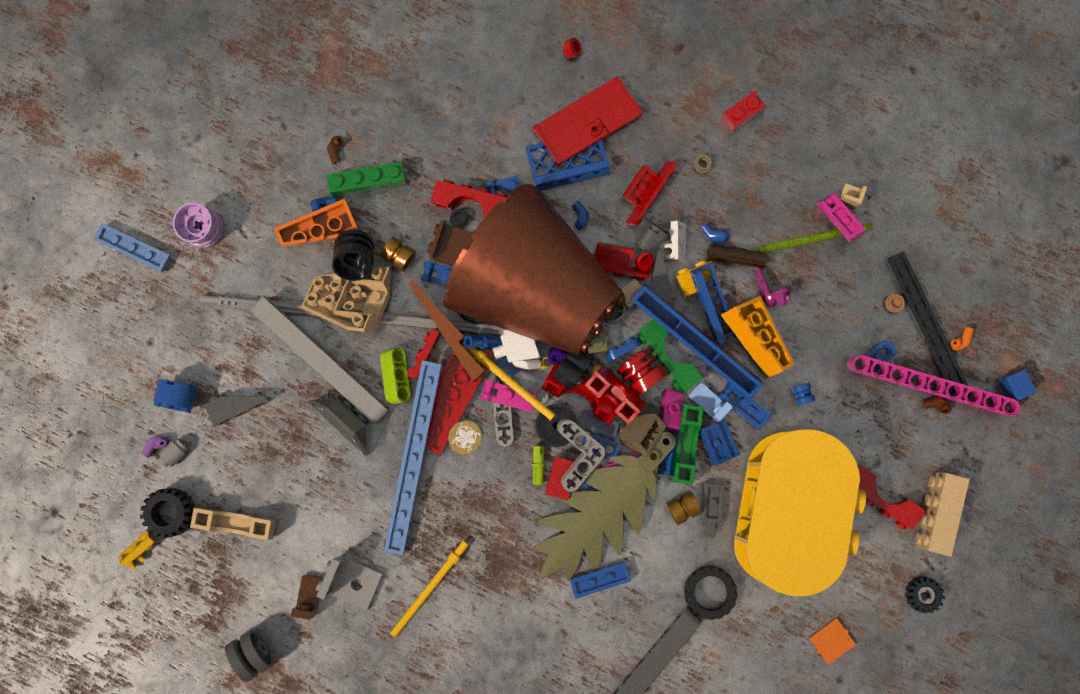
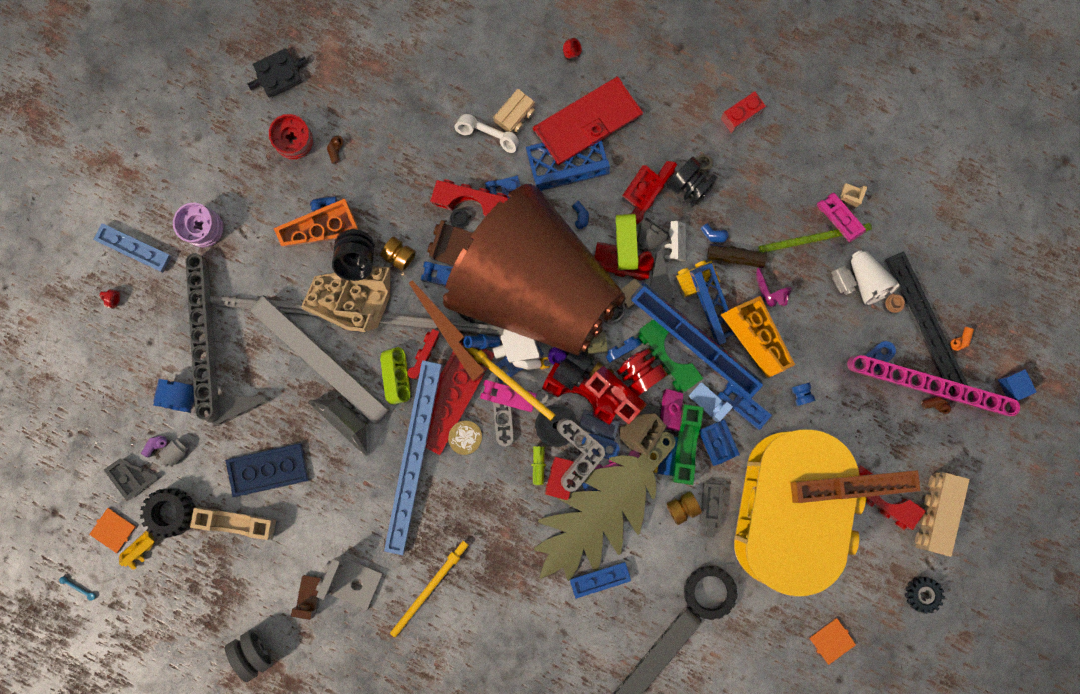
(90, 596): none -> dark azure hinge
(111, 298): none -> red tile
(112, 530): none -> orange piece
(129, 478): none -> dark grey wing
(207, 344): none -> dark grey beam
(267, 470): none -> dark blue tile
(277, 72): none -> black plate
(285, 128): none -> red wheel
(367, 179): green brick -> none
(467, 124): none -> white piece
(515, 112): none -> tan brick
(626, 242): none -> lime beam
(692, 182): none -> black wheel
(844, 280): none -> light grey brick
(855, 486): none -> dark orange slope
(872, 278): none -> white cone

